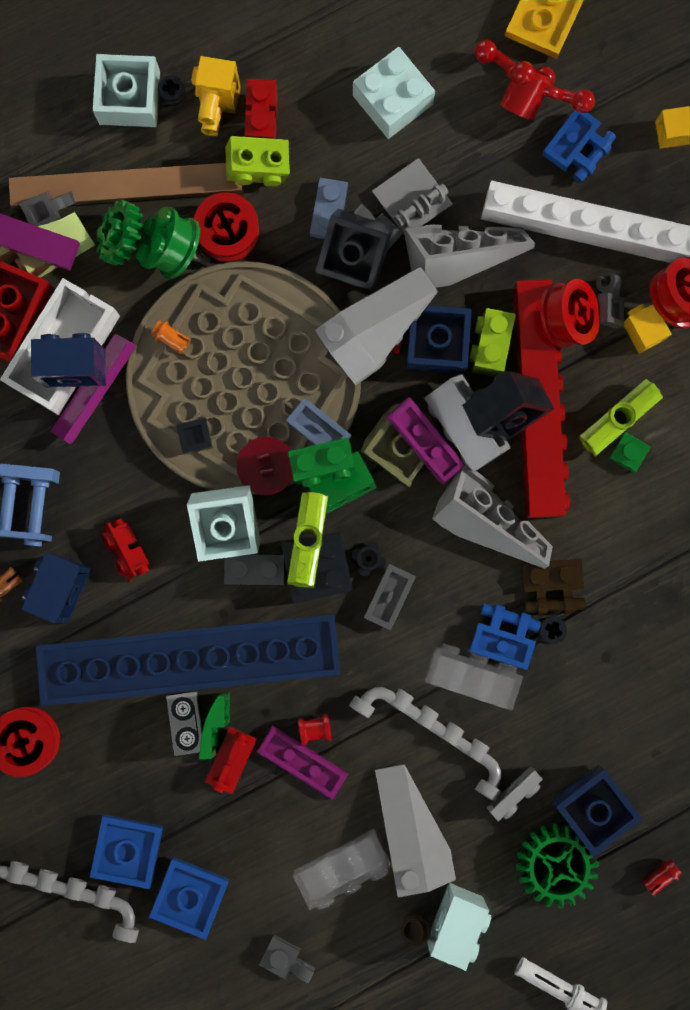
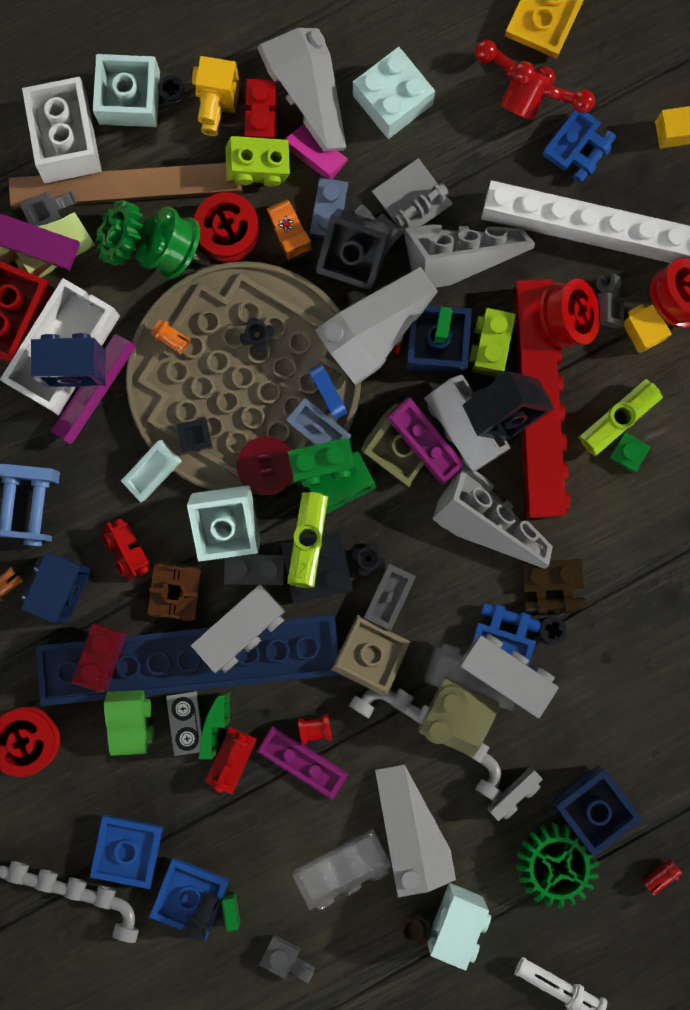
(61, 130): none -> white brick
(99, 657): none -> dark red brick
(127, 722): none -> bright green brick
(151, 470): none -> light aqua tile
(160, 588): none -> reddish brown piece
(199, 921): none -> black pin
(231, 911): none -> green tile
(239, 630): none -> light grey brick
(252, 327): none -> black plate
(288, 229): none -> orange leg
(307, 74): none -> light grey wedge
(308, 150): none -> dark pink slope
(327, 391): none -> blue beam
(371, 655): none -> dark tan plate
(443, 325): none -> green tile
(459, 717): none -> olive slope
(509, 674): none -> light grey brick

